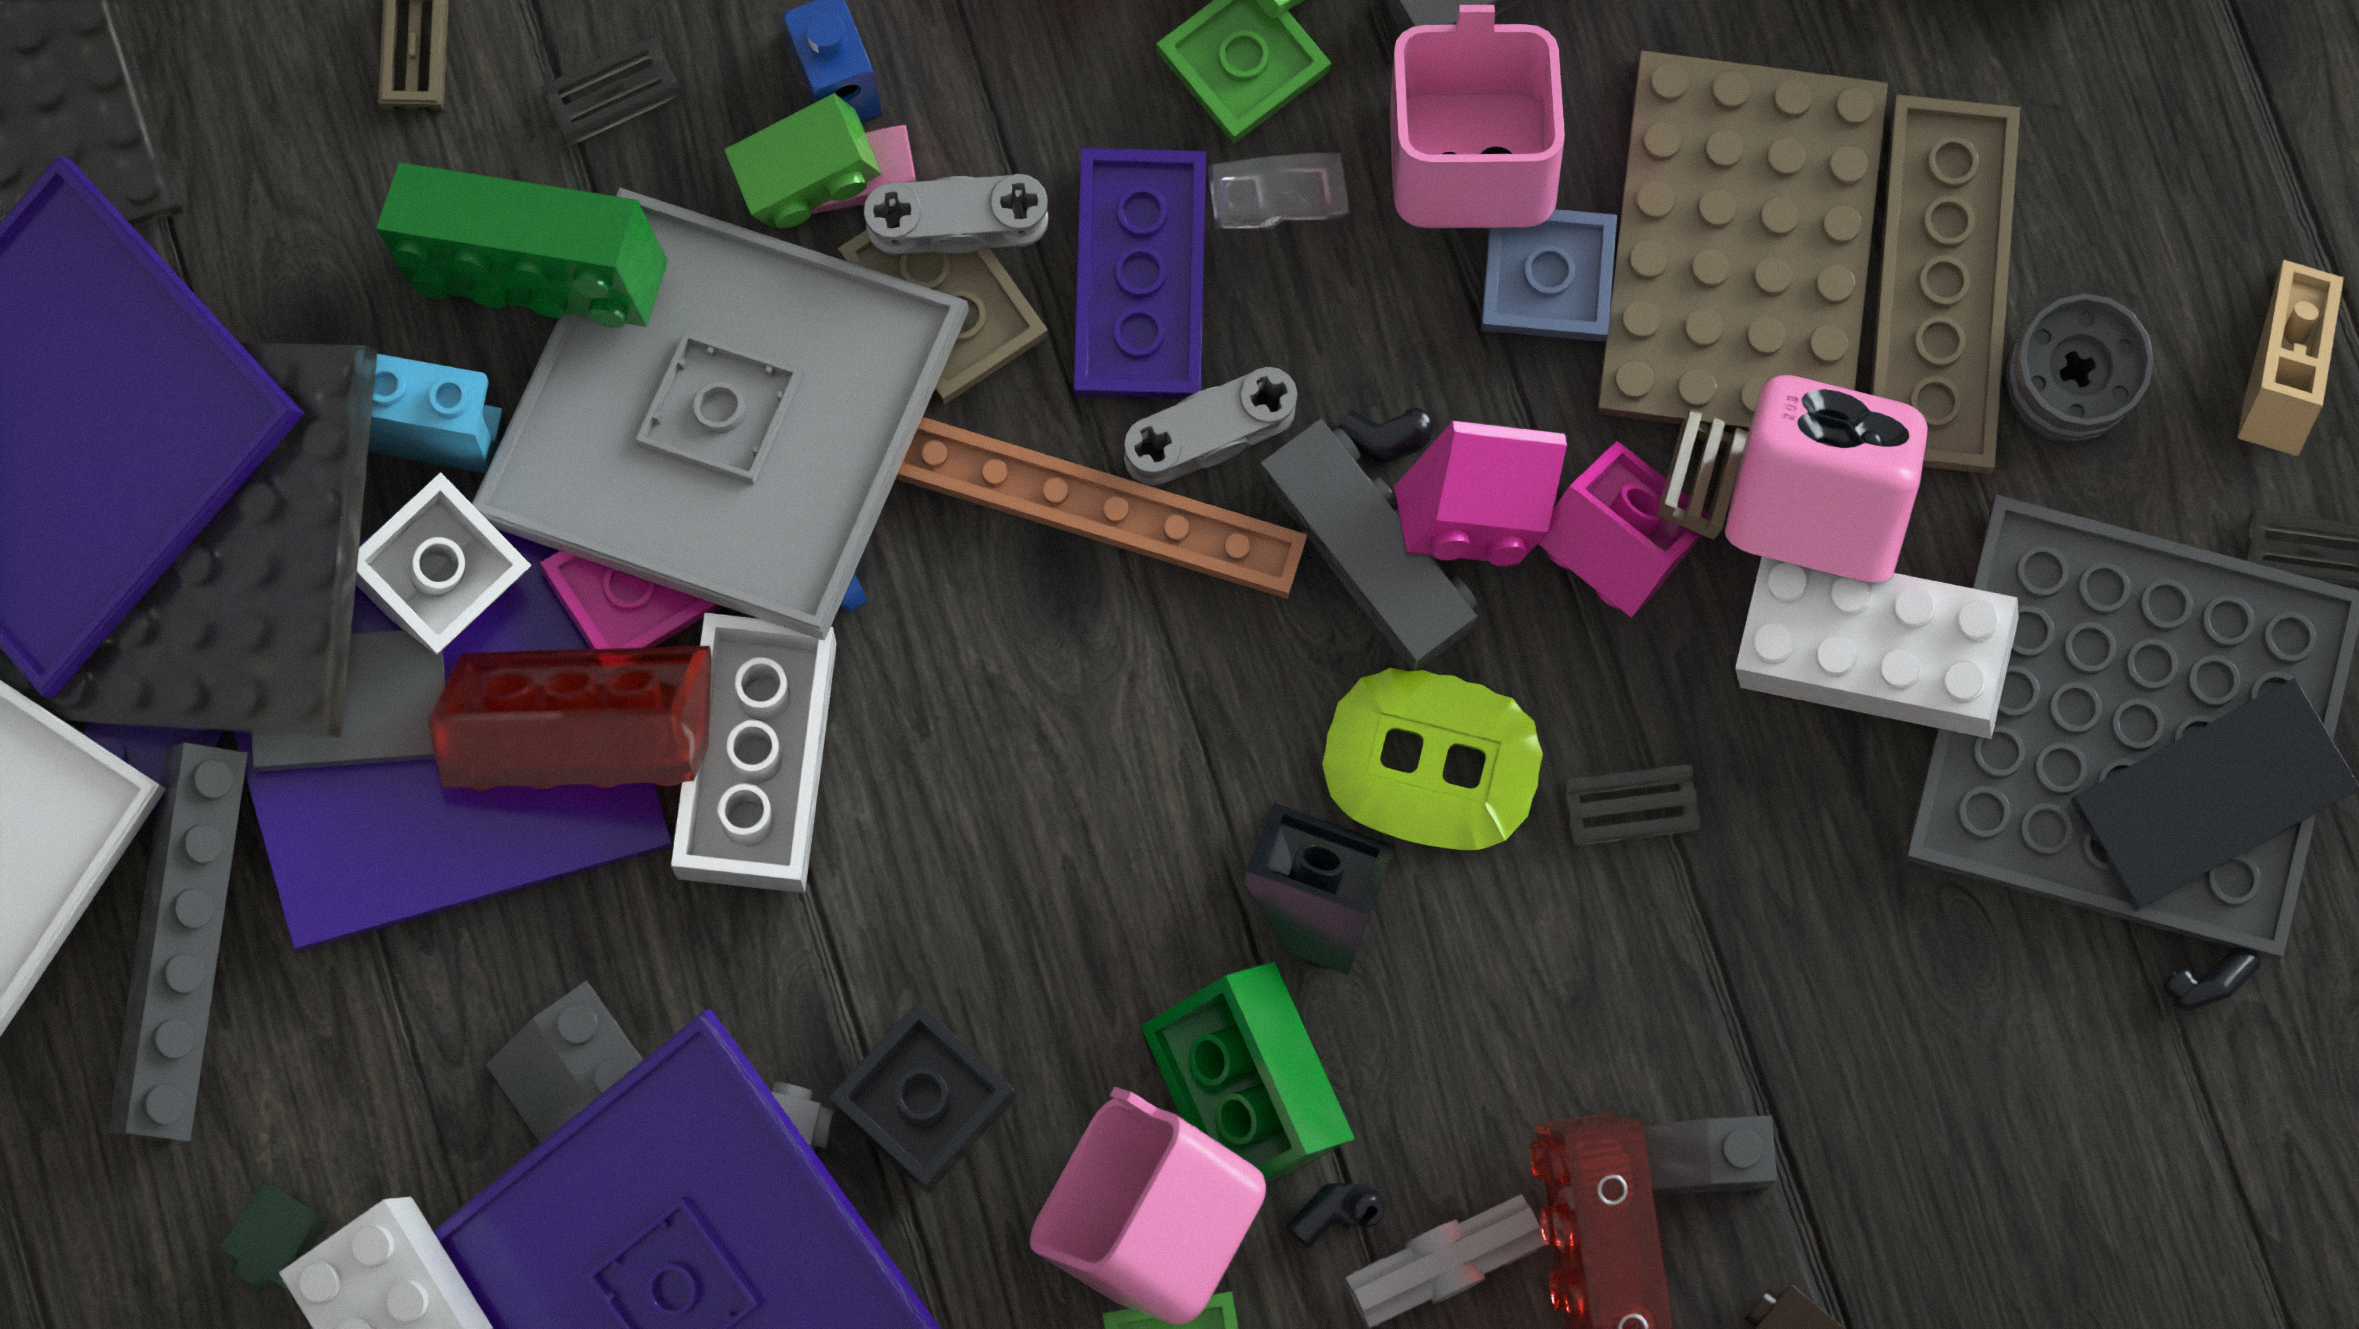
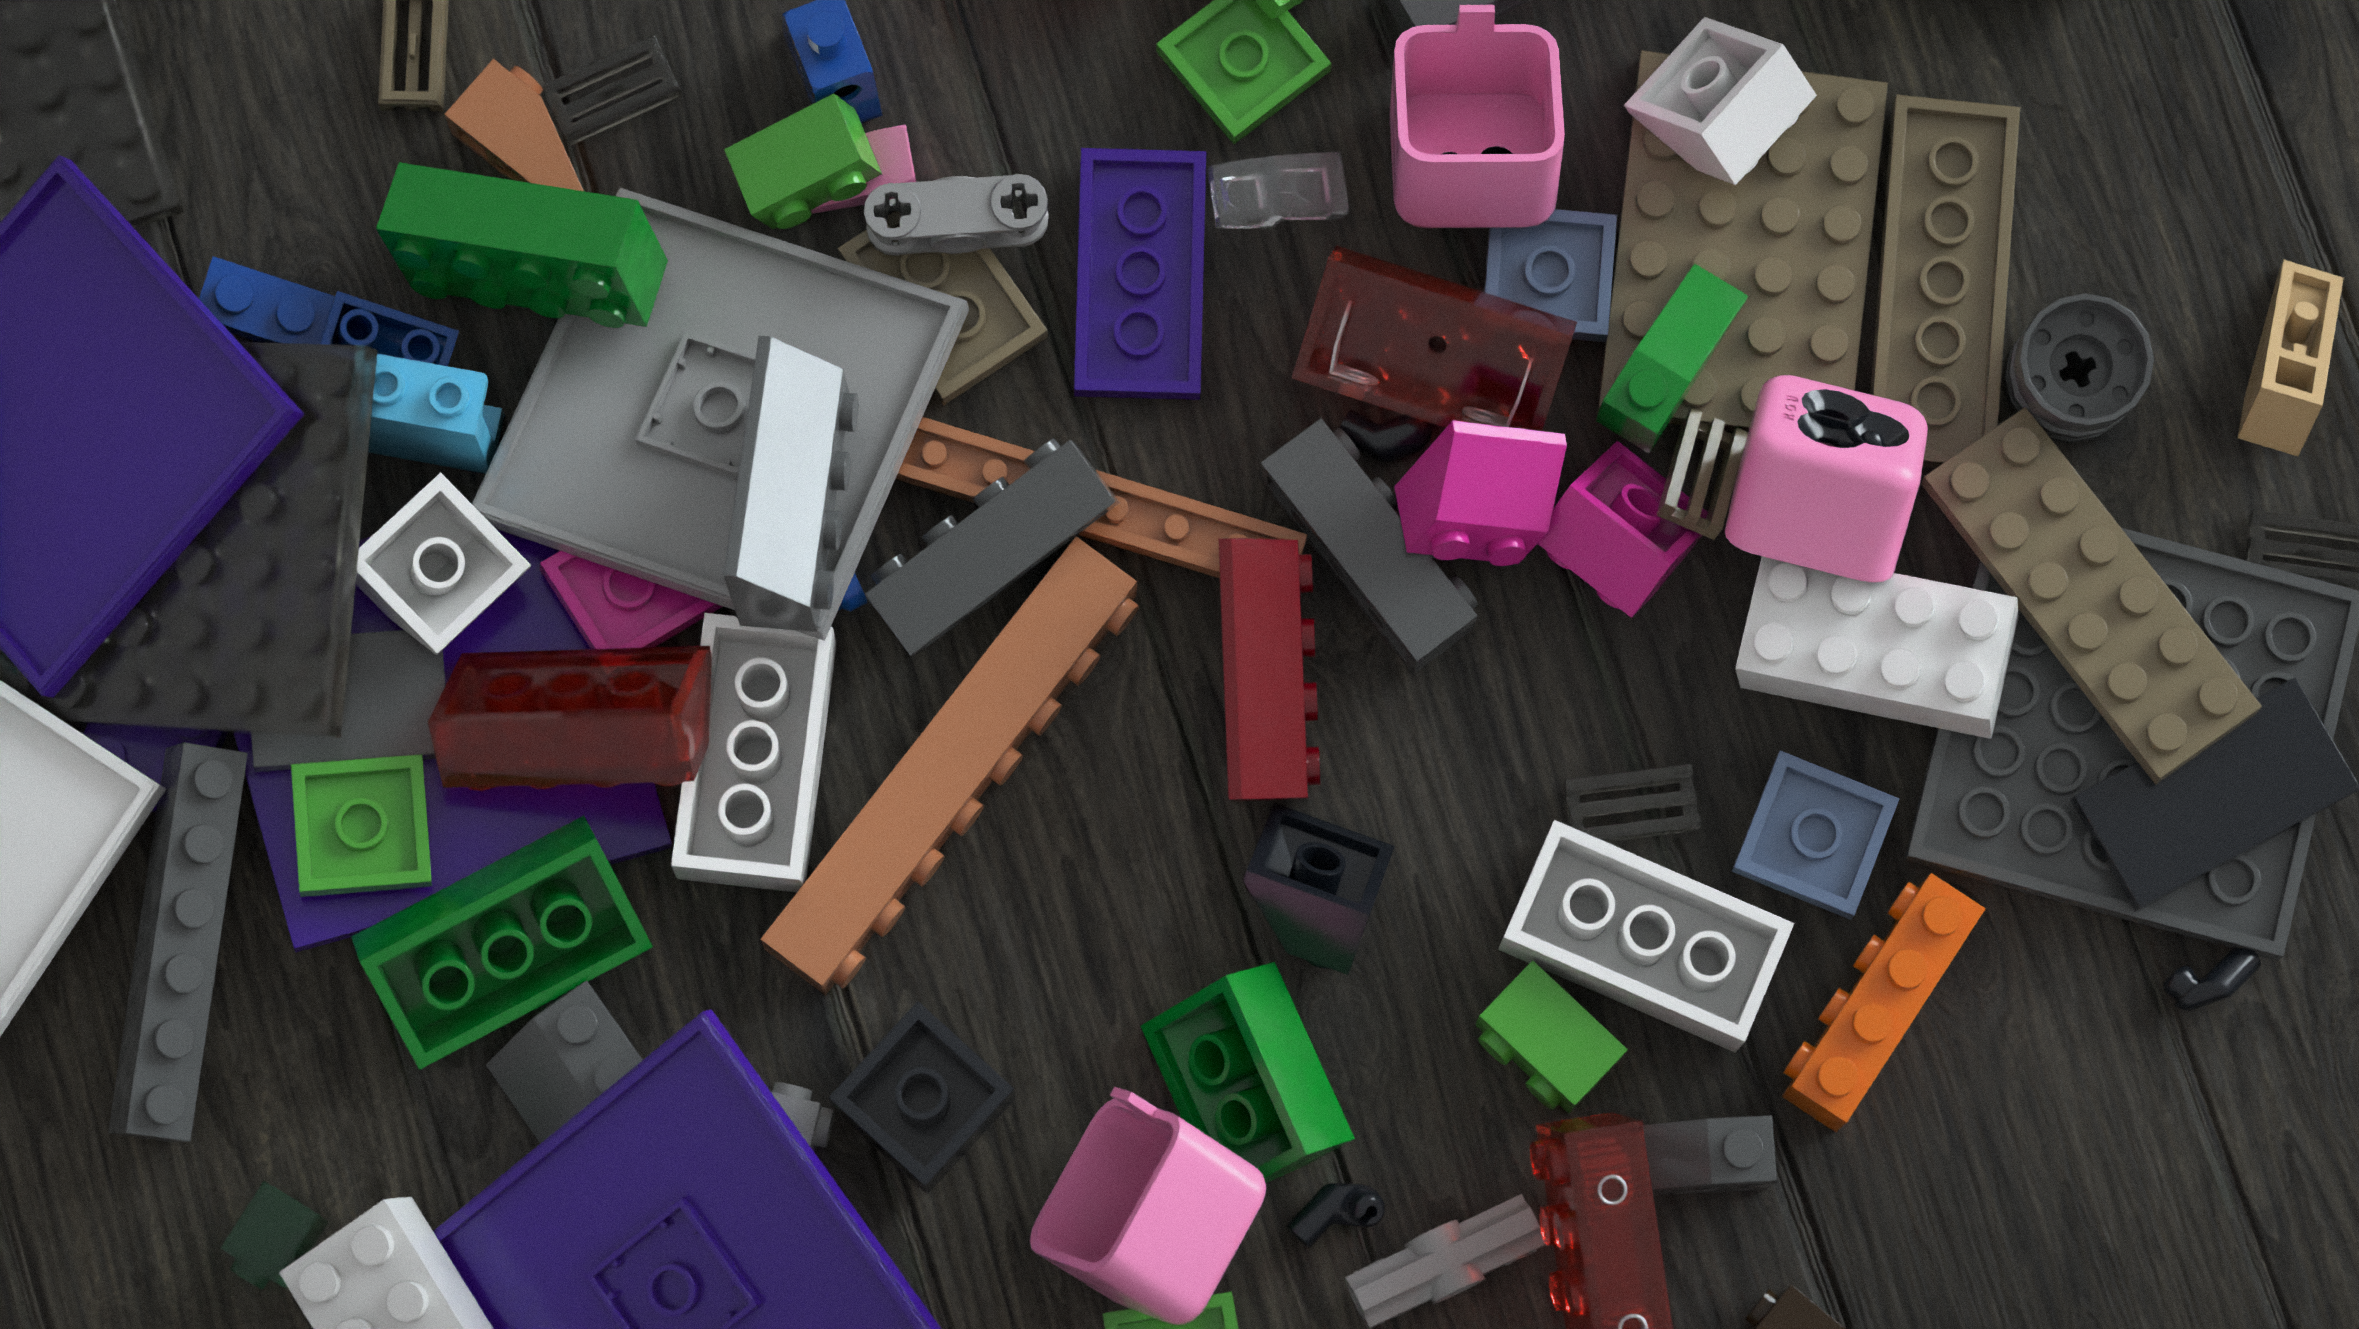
(286, 312): none -> blue slope
(361, 825): none -> bright green plate
(501, 942): none -> green brick
(511, 128): none -> nougat slope
(789, 489): none -> slope
(951, 766): none -> nougat brick
(990, 547): none -> dark grey brick
(1210, 427): light grey piece -> none
(1265, 670): none -> dark red slope
(1375, 332): none -> clear red piece
(1421, 803): lime piece -> none
(1548, 1039): none -> bright green brick
(1646, 936): none -> white brick
(1670, 358): none -> green slope
(1722, 99): none -> white slope
(1815, 835): none -> sand blue plate
(1882, 1003): none -> orange brick
(2091, 595): none -> dark tan plate

